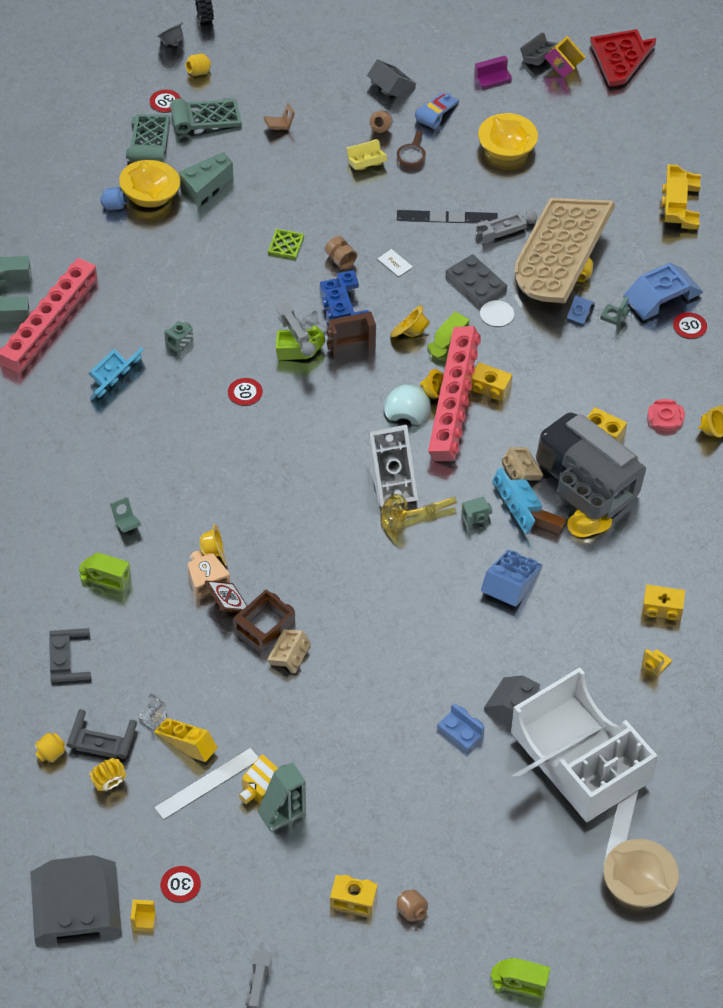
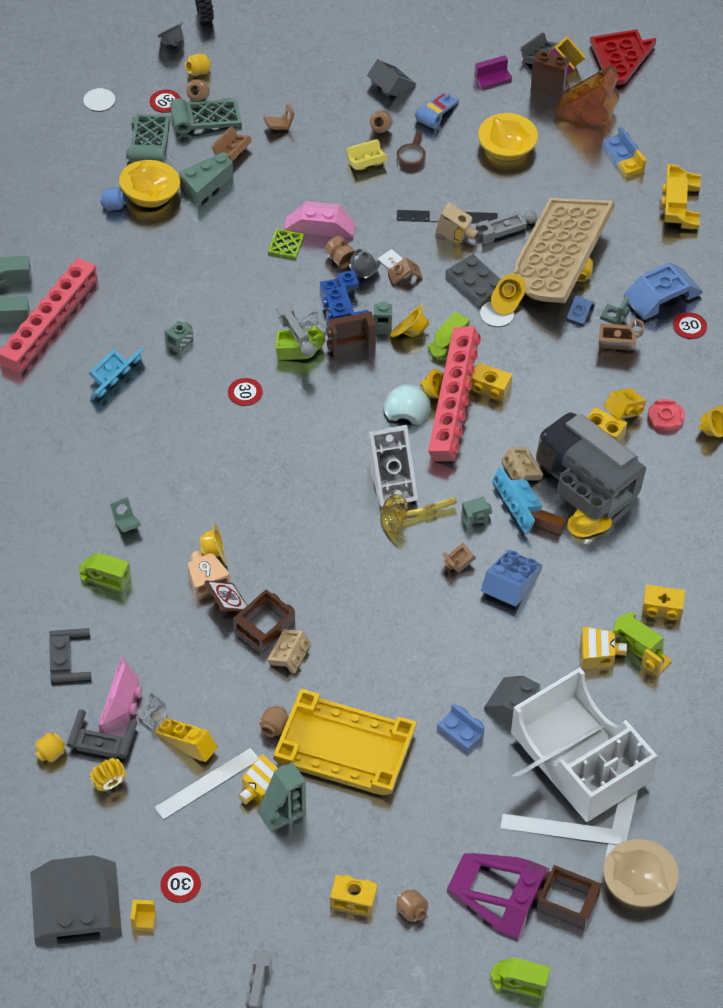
(99, 99): none -> white sticker
(121, 698): none -> bright pink wedge
(198, 90): none -> medium nougat head
(231, 144): none -> medium nougat bracket
(273, 721): none -> medium nougat head
(321, 220): none -> bright pink wedge
(344, 743): none -> yellow slope
(363, 264): none -> dark grey helmet
(383, 310): none -> sand green brick
(402, 269): none -> medium nougat bracket
(455, 224): none -> tan torso
(459, 558): none -> medium nougat bracket
(508, 293): none -> yellow piece
(520, 900): none -> magenta windscreen
(549, 74): none -> reddish brown panel
(561, 829): none -> white sticker
(572, 880): none -> reddish brown window
(591, 100): none -> clear orange brick
(599, 648): none -> yellow torso
(620, 146): none -> medium blue bracket
(620, 336): none -> medium nougat hinge
(625, 403): none -> yellow brick
(633, 165): none -> yellow bracket
(637, 635): none -> lime piece

